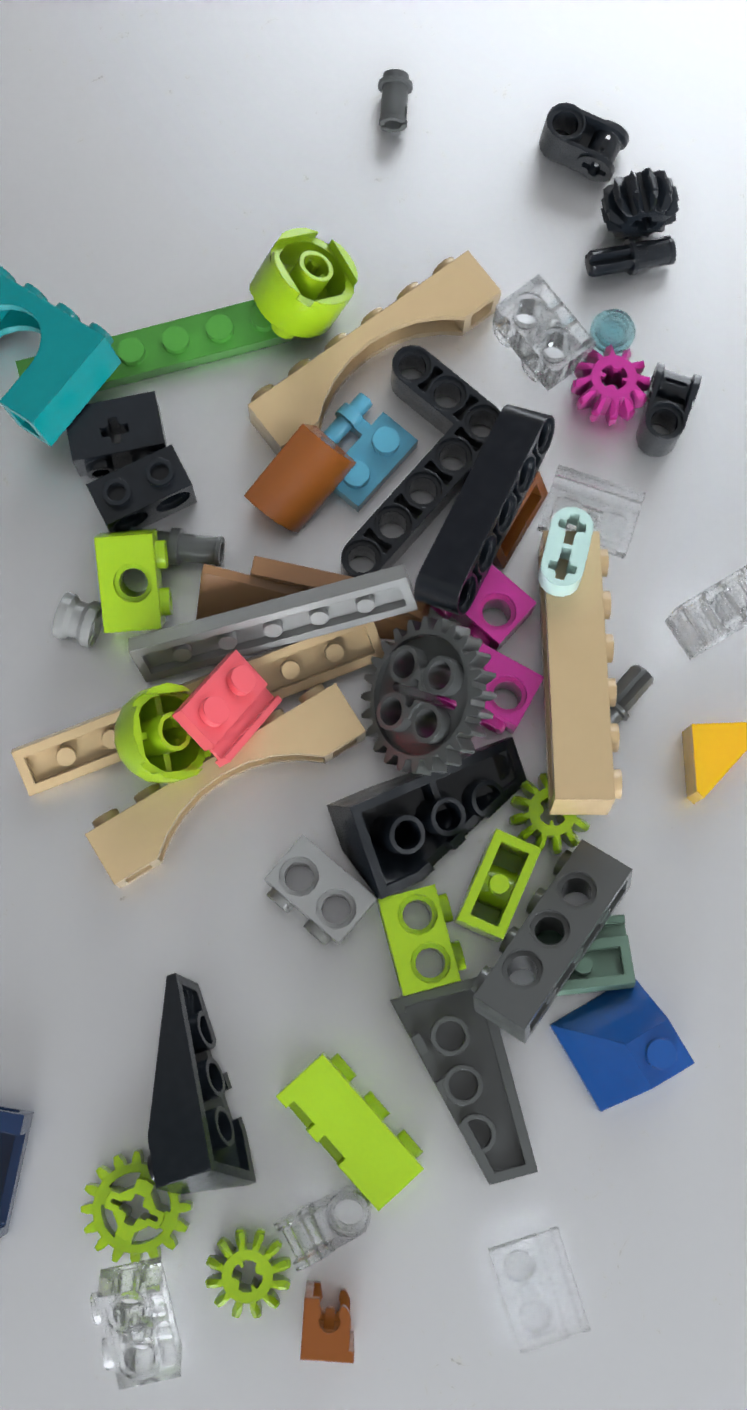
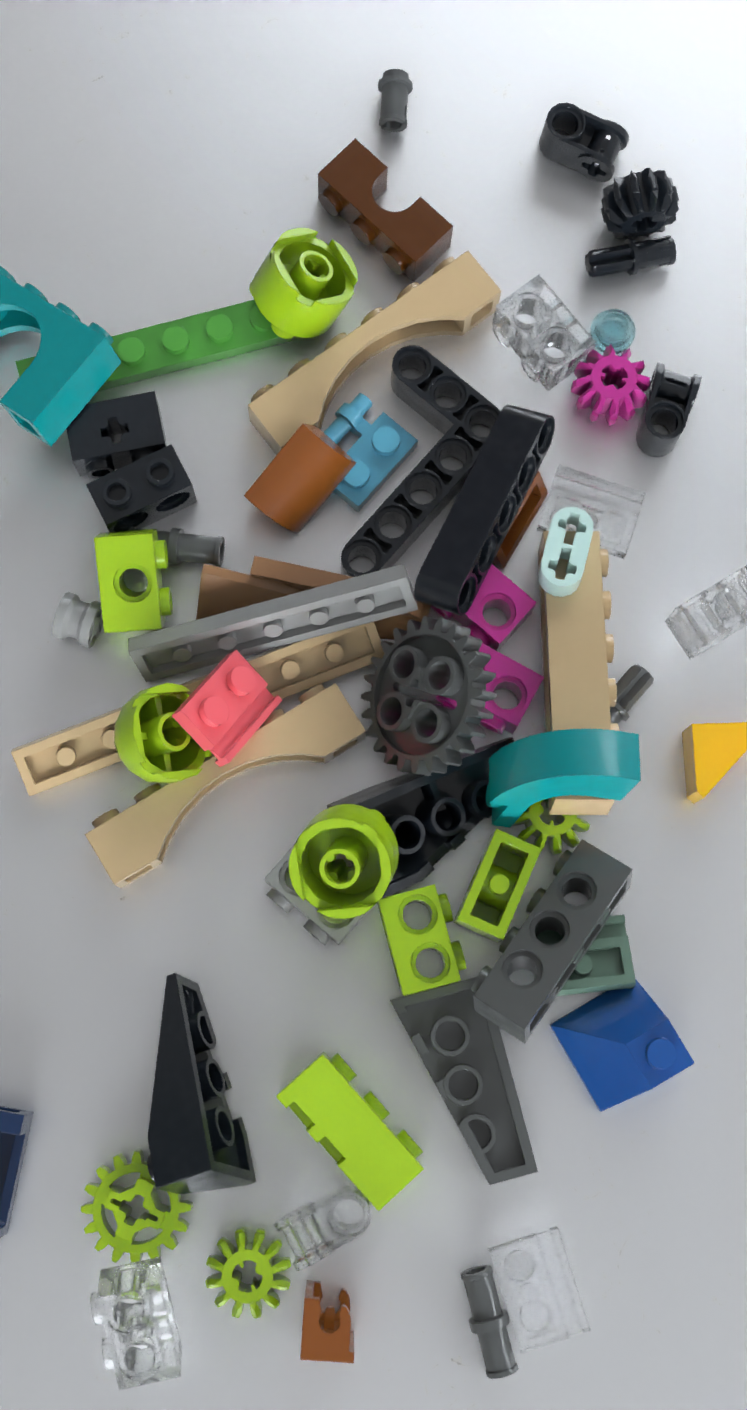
(326, 881): none -> lime brick
(406, 238): none -> reddish brown arch
(489, 1321): none -> dark grey pin
(561, 764): none -> teal arch

